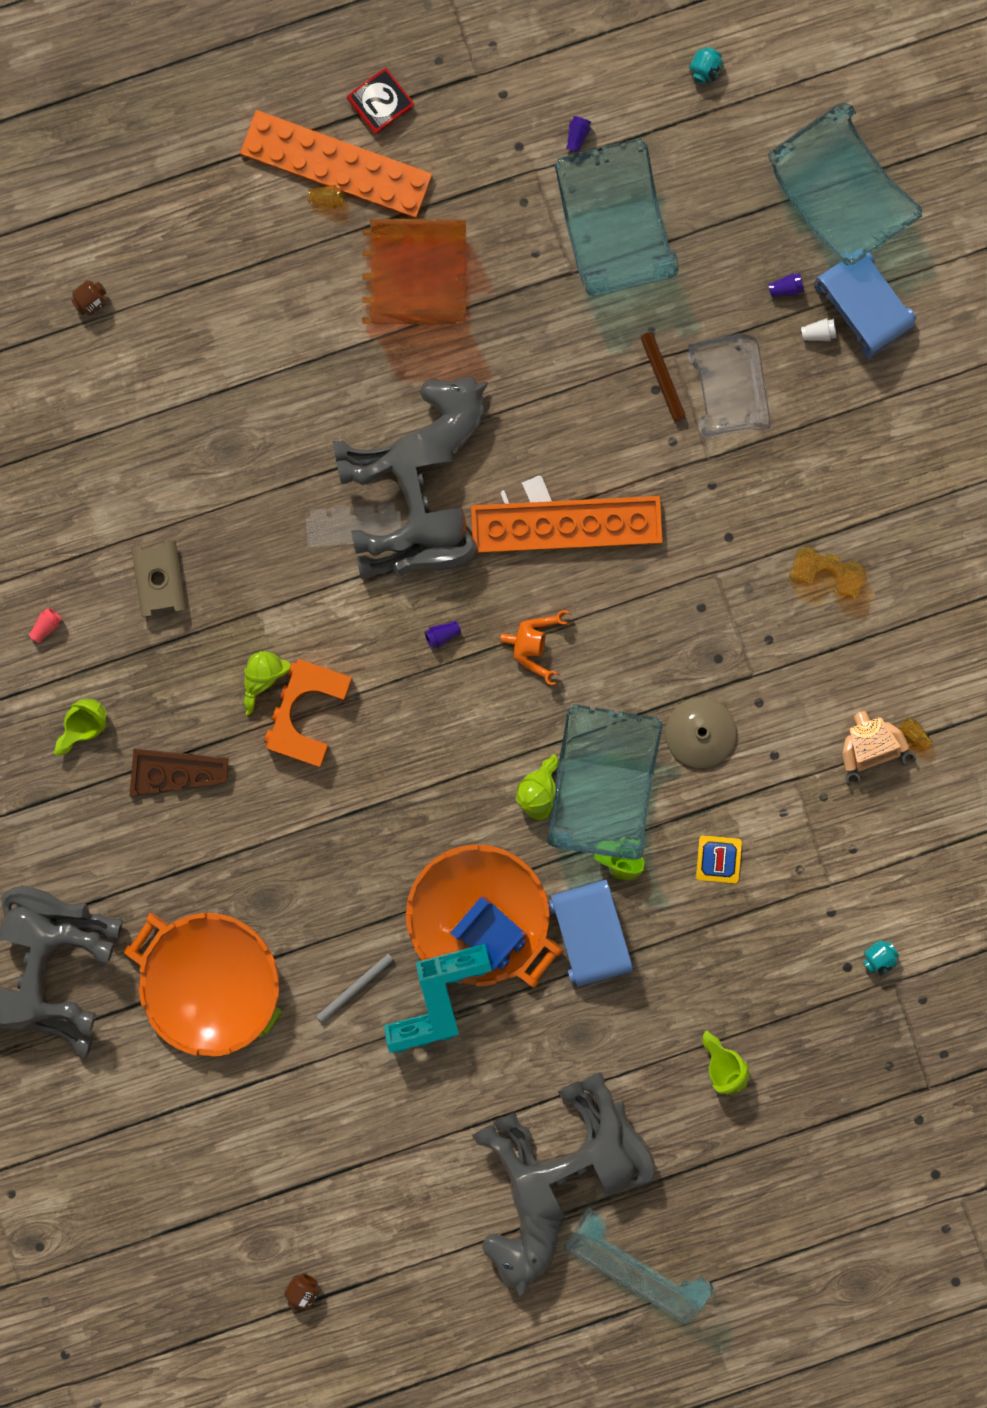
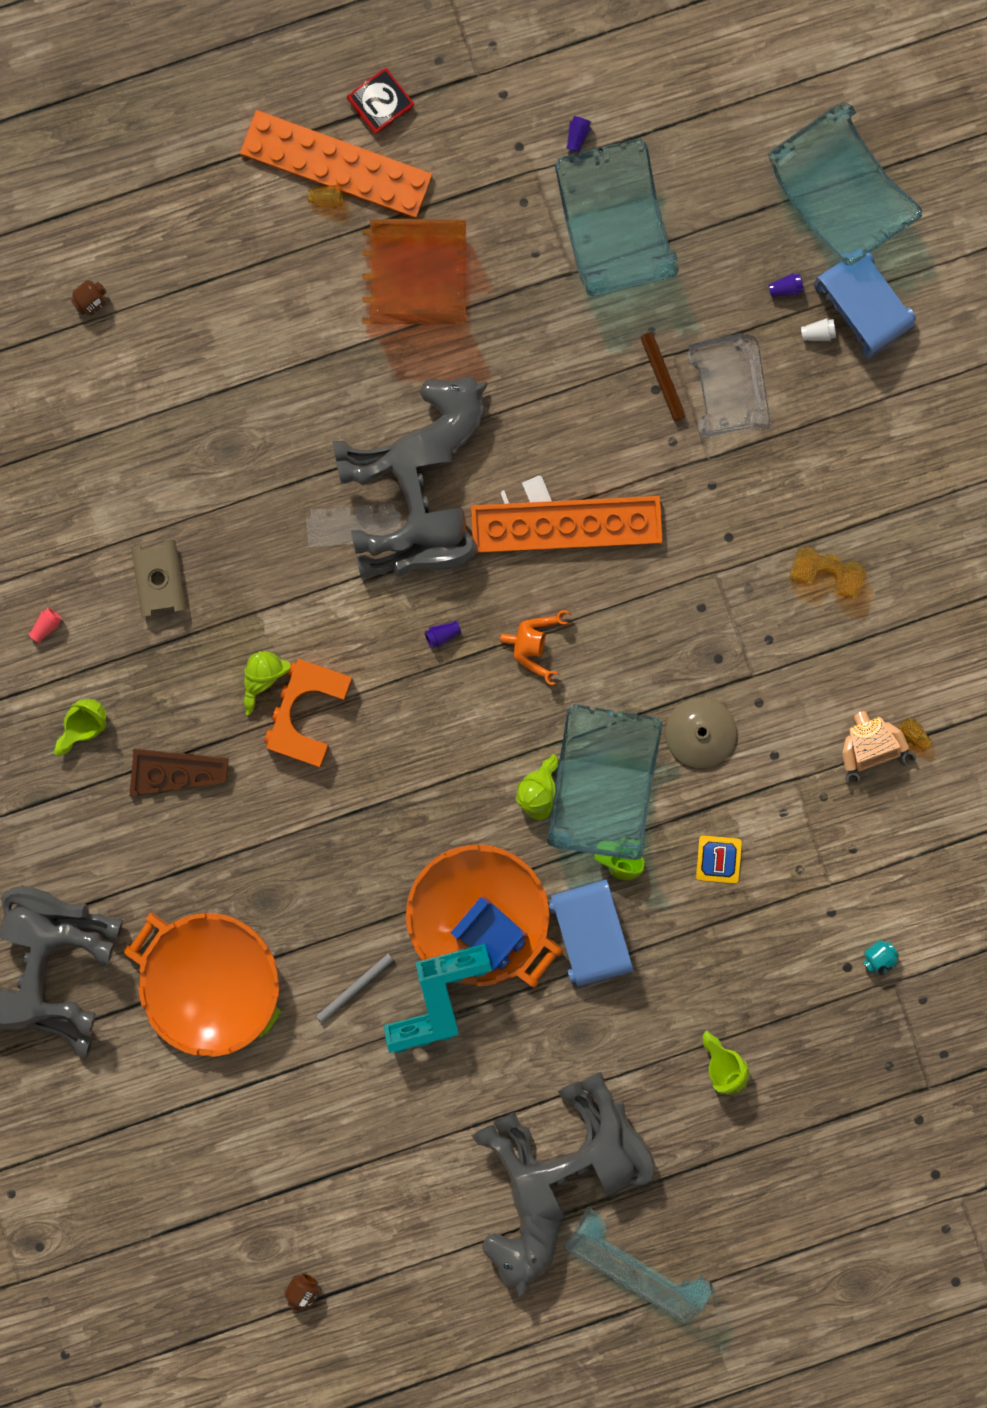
(706, 65): teal head -> none

